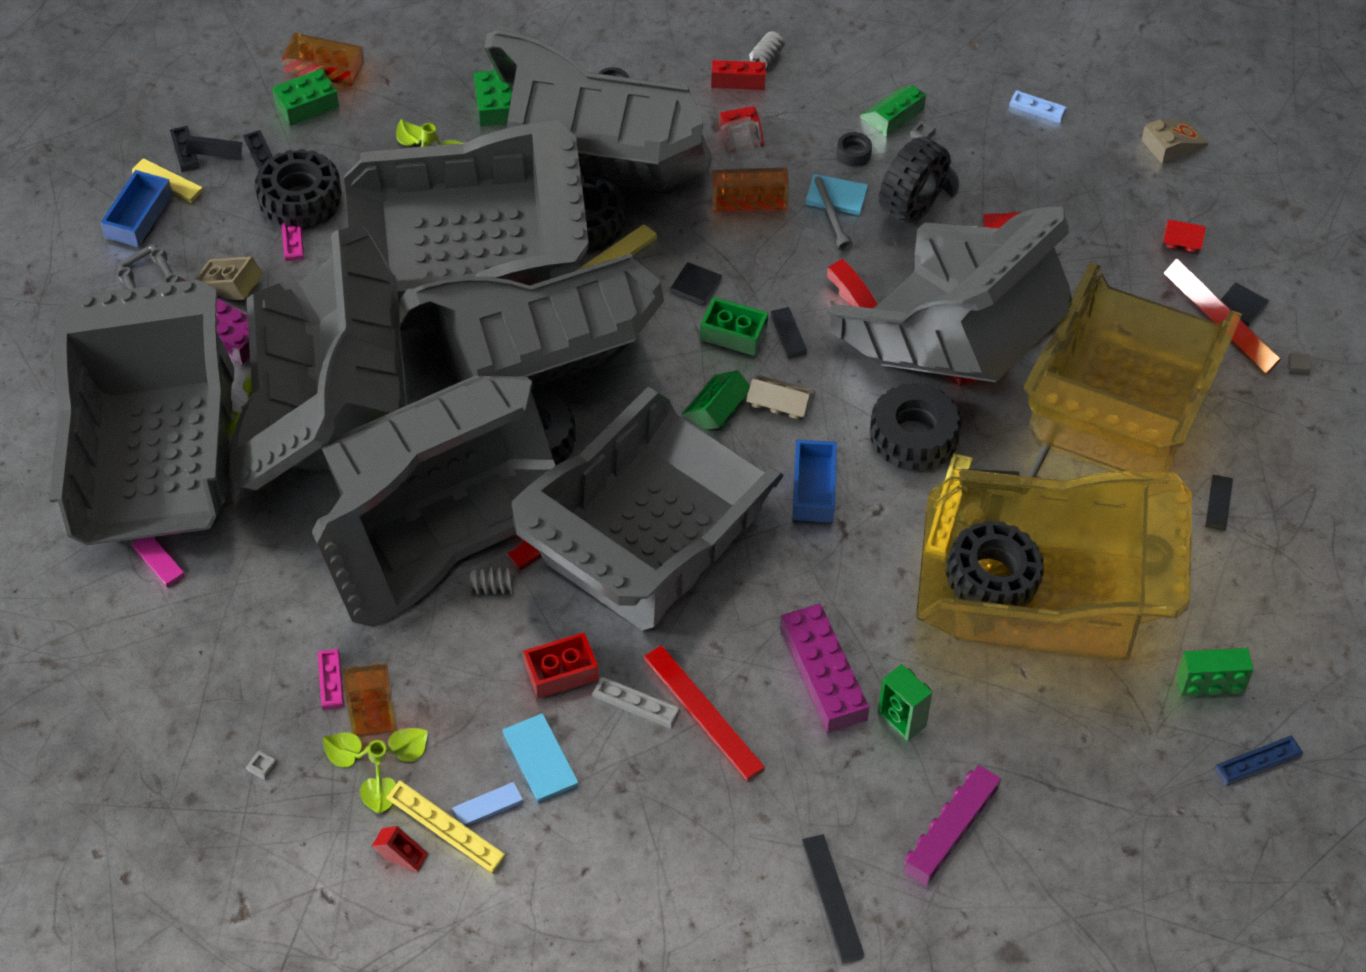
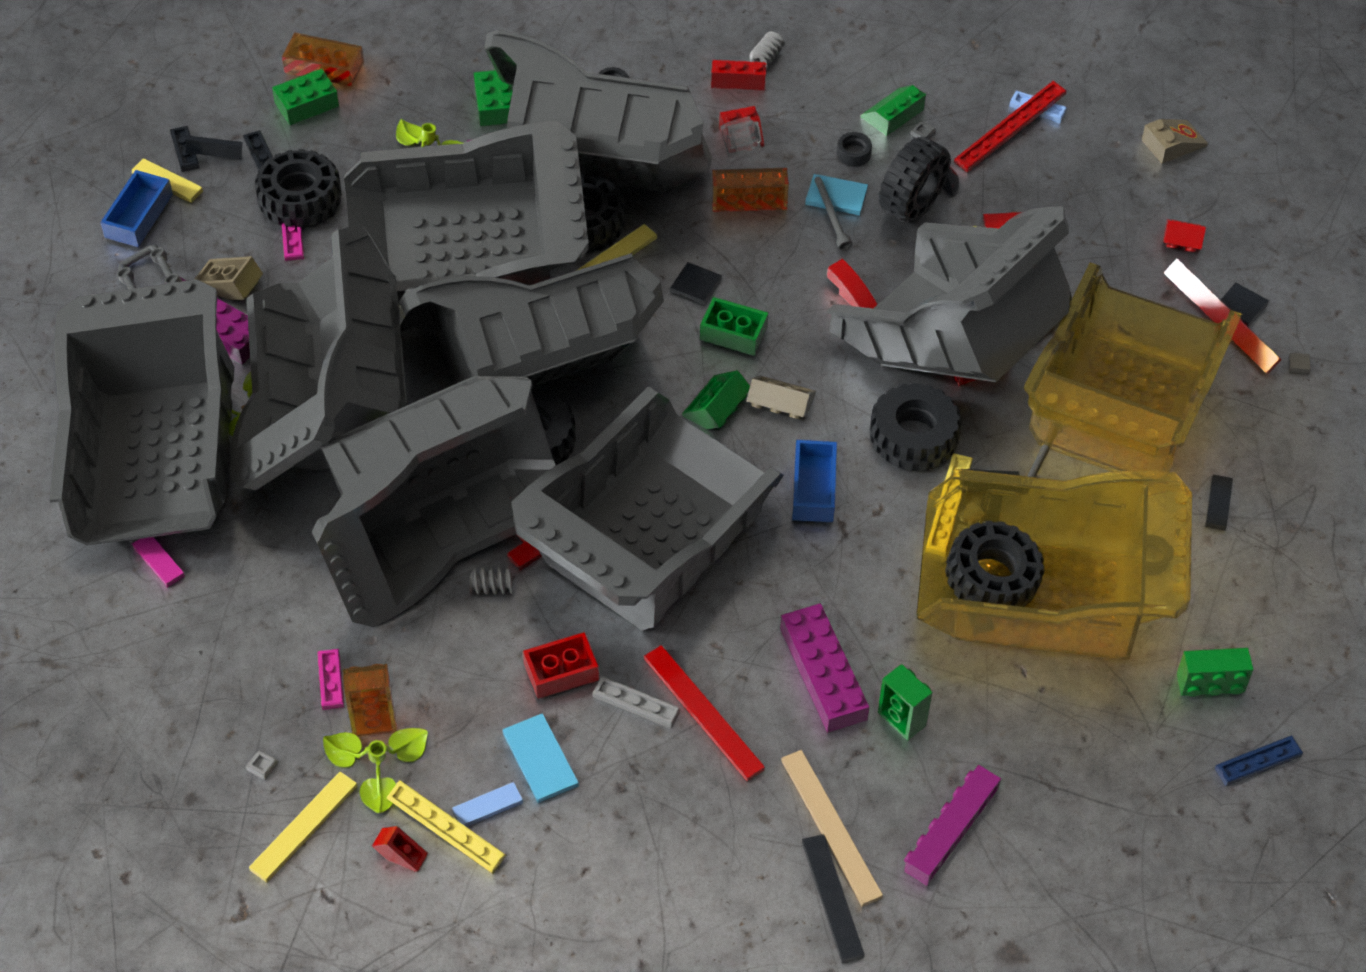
(303, 827): none -> light yellow tile
(788, 332): black tile -> none
(832, 827): none -> tan tile
(1010, 126): none -> red tile

